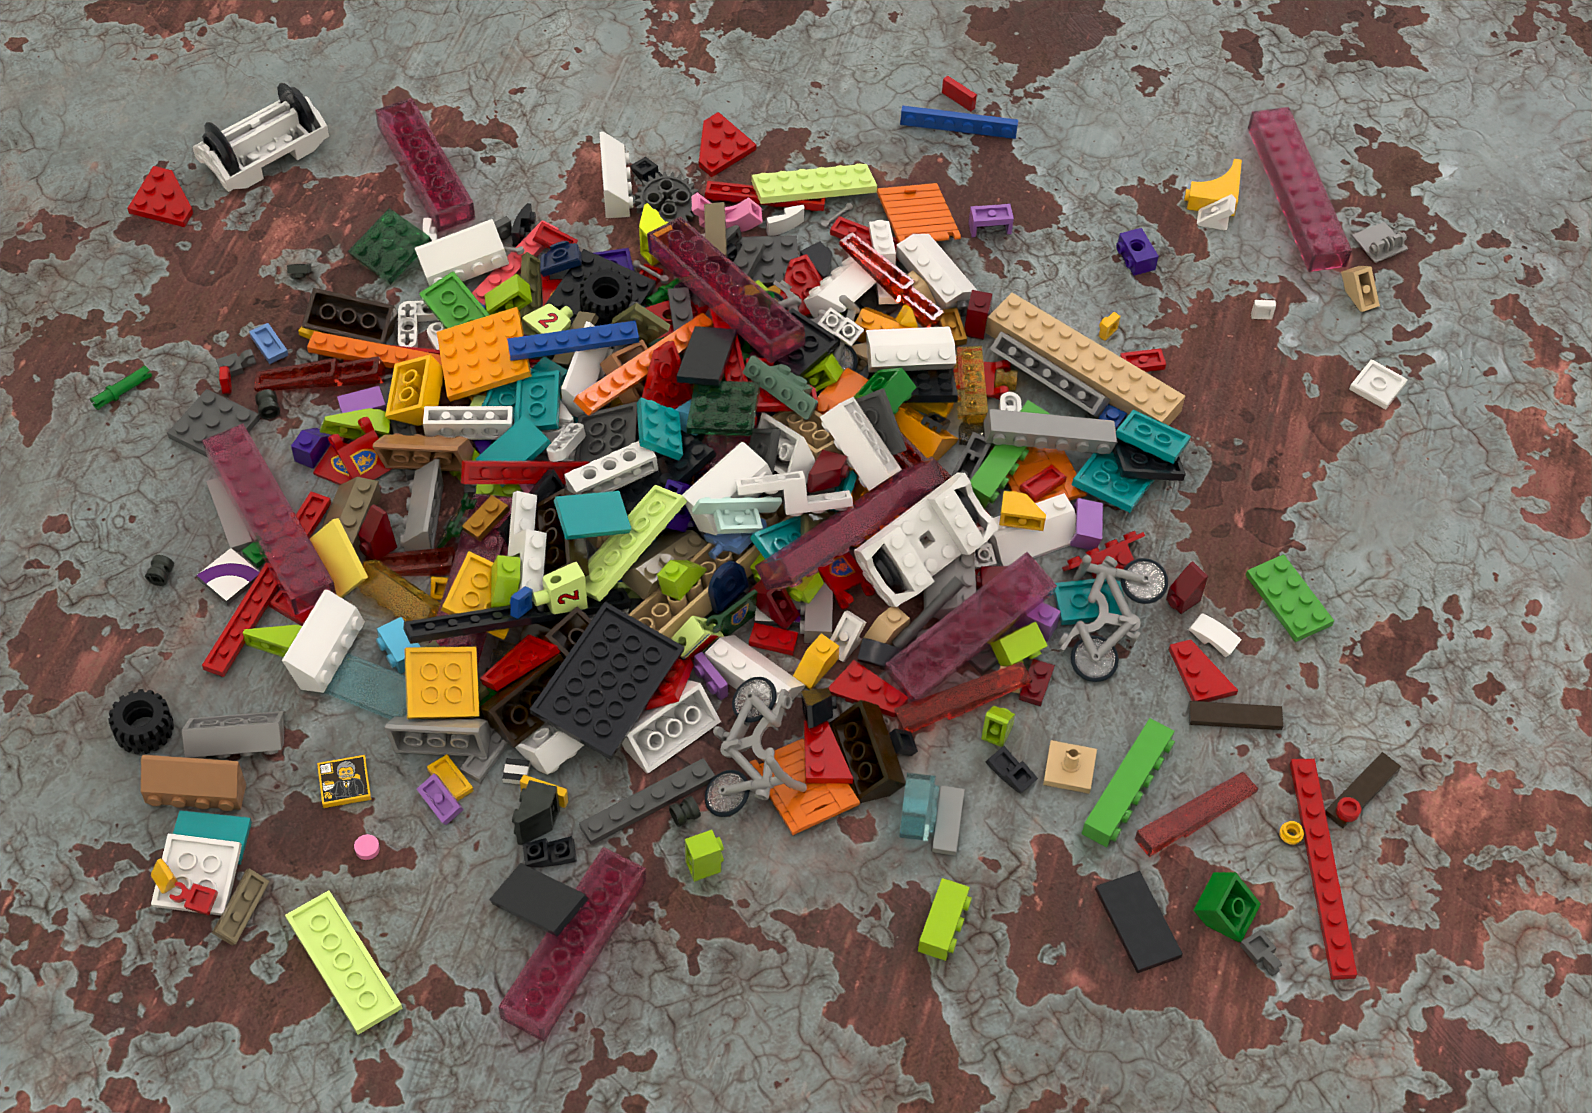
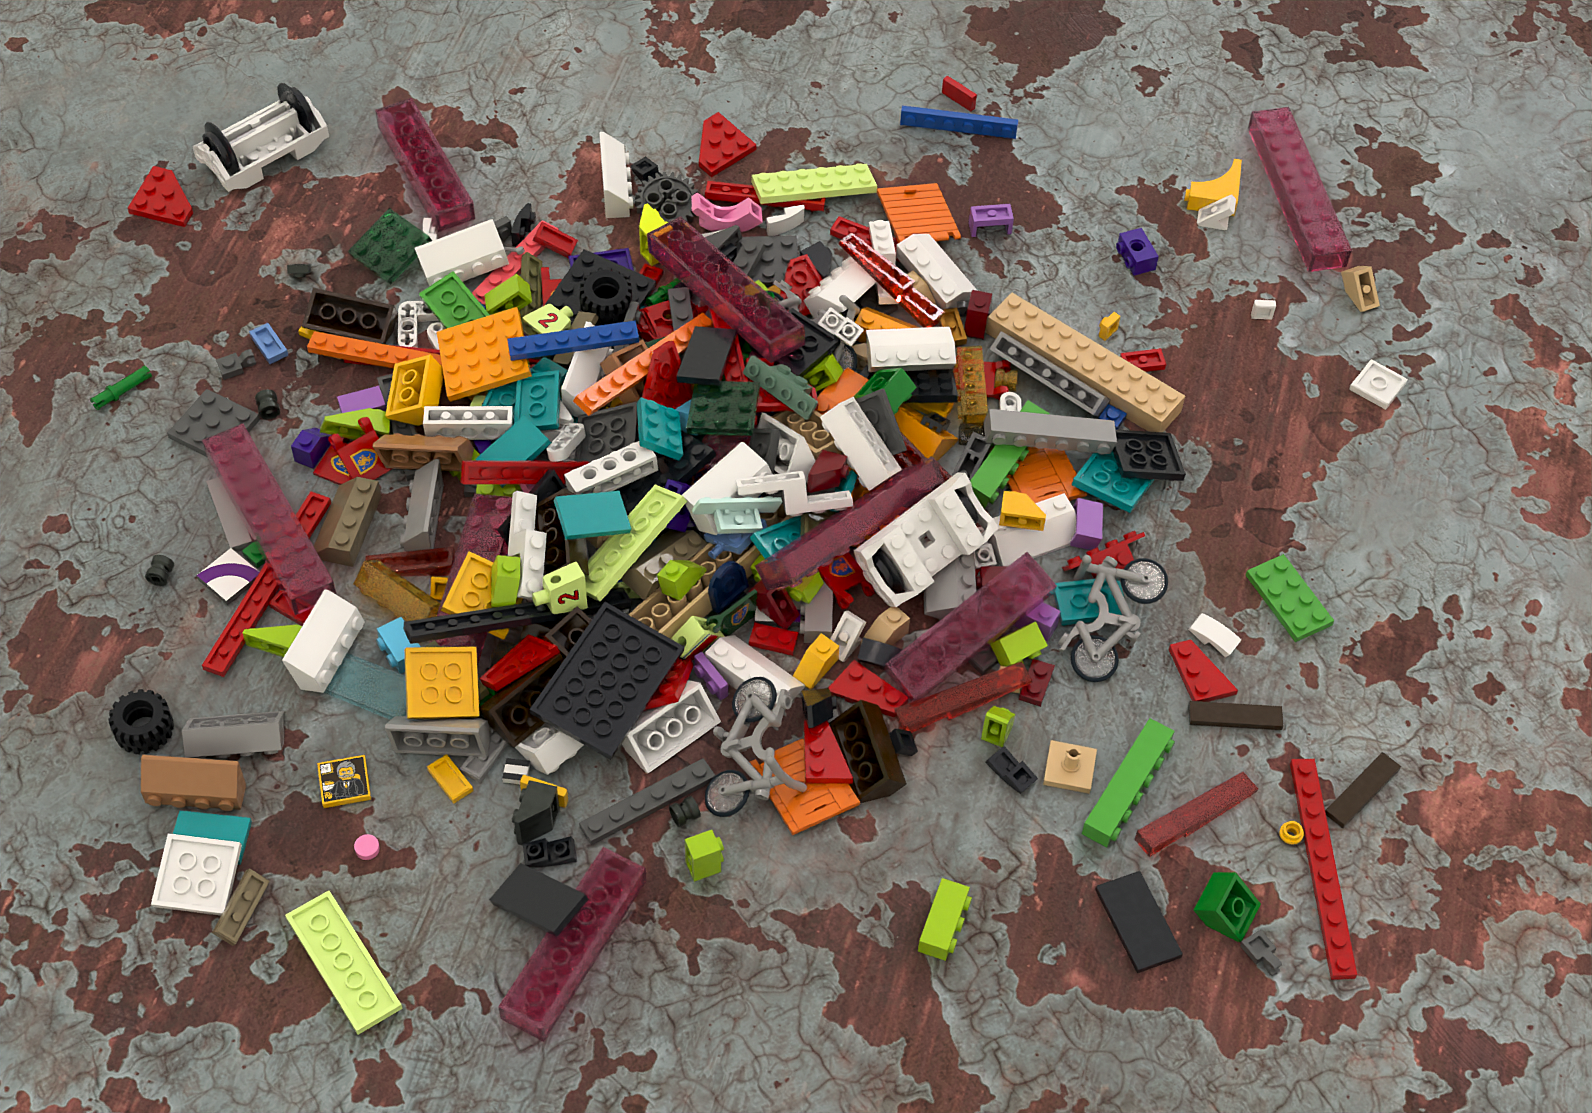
(163, 876): yellow slope -> none
(197, 899): red plate -> none
(225, 380): red tile -> none
(322, 374): clear red slope -> none
(339, 557): light yellow tile -> none
(376, 534): dark red slope -> none
(440, 799): medium lavender plate -> none
(451, 529): dark green flag -> none
(485, 518): pearl gold plate -> none
(521, 602): blue plate -> none
(560, 258): dark blue tile -> none
(648, 324): olive plate -> none
(664, 279): light grey hinge -> none
(716, 225): dark tan tile -> none
(825, 223): light grey hinge -> none
(906, 317): yellow slope -> none
(919, 806): clear light blue brick -> none
(925, 616): dark grey piece -> none
(948, 820): light grey tile -> none
(1043, 483): red tile -> none
(1152, 436): teal plate -> none
(1187, 588): dark red slope -> none
(1348, 809): red tile -> none
(1381, 242): light grey hinge -> none

